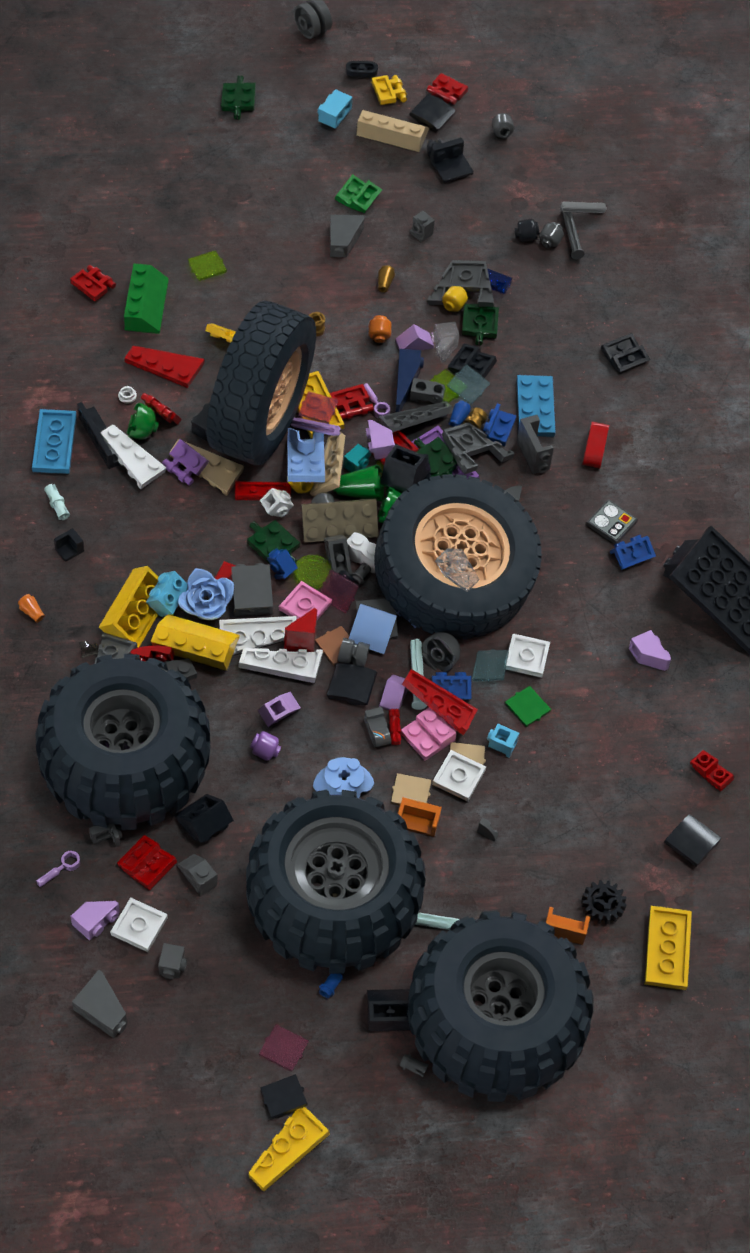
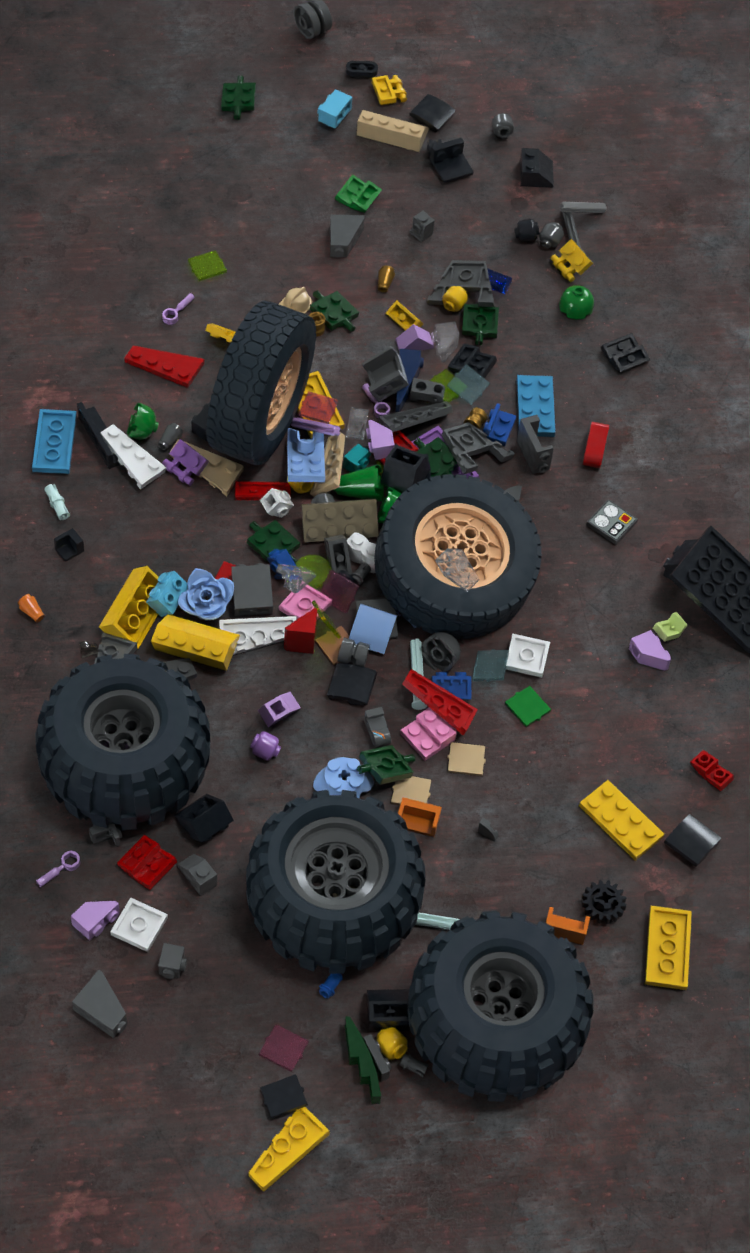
(90, 285): red plate -> none
(127, 394): white plate -> none
(145, 299): green slope -> none
(160, 653): red slope -> none
(161, 409): red plate -> none
(170, 436): none -> dark grey cone
(171, 311): none -> lavender piece
(294, 665): white wing -> none
(295, 576): none -> clear slope
(297, 300): none -> tan piece
(325, 618): none -> clear neon green piece
(336, 309): none -> dark green plate
(350, 397): red plate -> none
(357, 423): none -> clear slope
(359, 1054): none -> dark green slope
(380, 329): orange head -> none
(381, 1064): none -> dark grey plate
(385, 374): none -> dark grey panel
(386, 764): none -> dark green plate
(392, 1043): none -> yellow head
(393, 693): lavender slope -> none
(394, 725): red axle -> none
(403, 316): none -> yellow slope
(447, 89): red plate -> none
(459, 775): white plate -> none
(460, 412): blue cone -> none
(503, 739): medium azure brick -> none
(535, 169): none -> black slope
(575, 256): none -> yellow plate
(576, 302): none -> green cylinder
(621, 820): none -> yellow plate
(633, 552): blue bracket -> none
(670, 628): none -> yellowish green bracket

